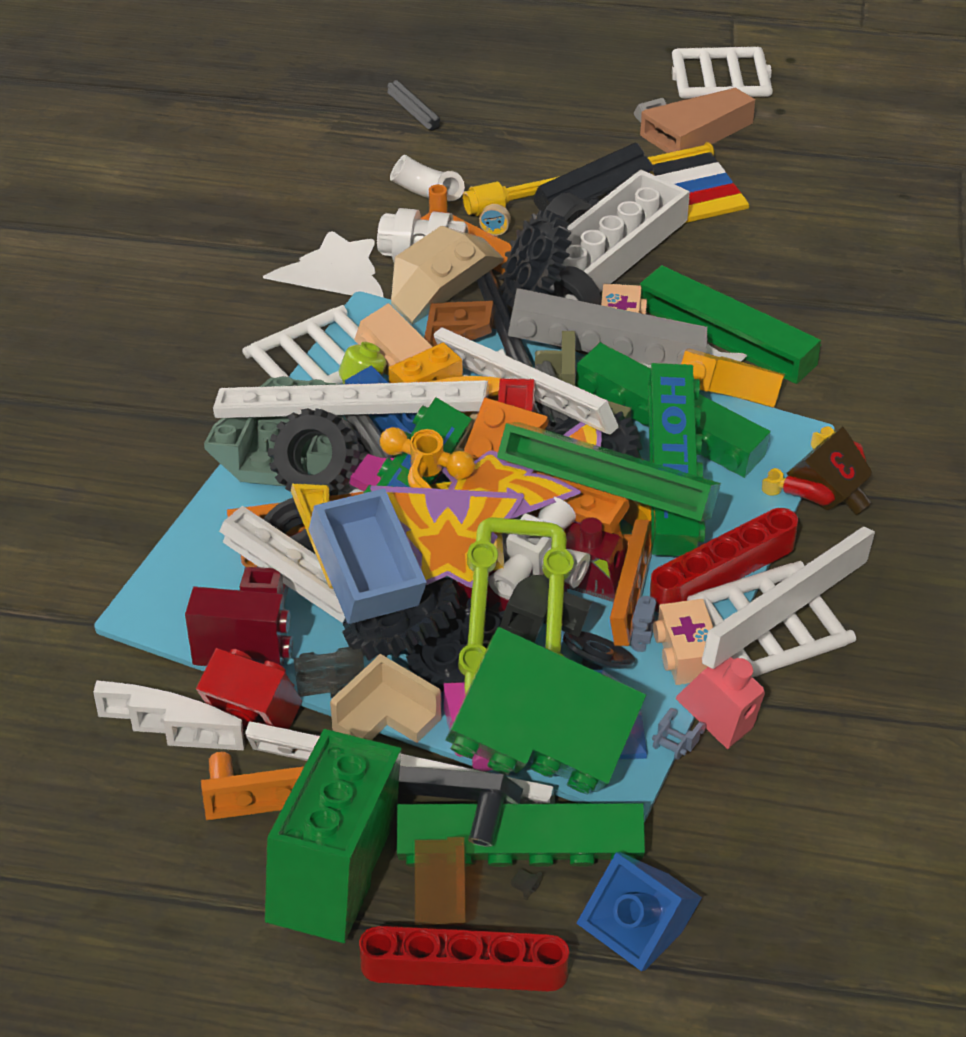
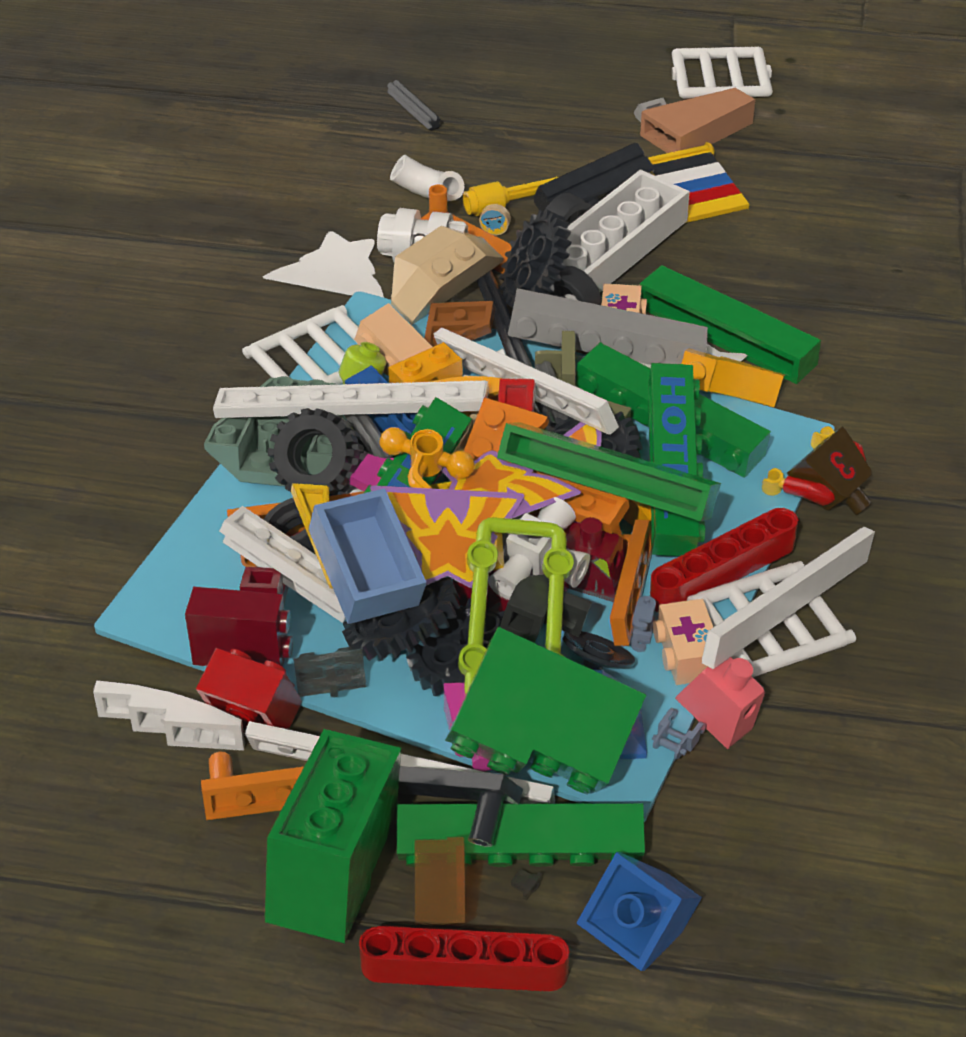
(383, 697): tan panel -> none

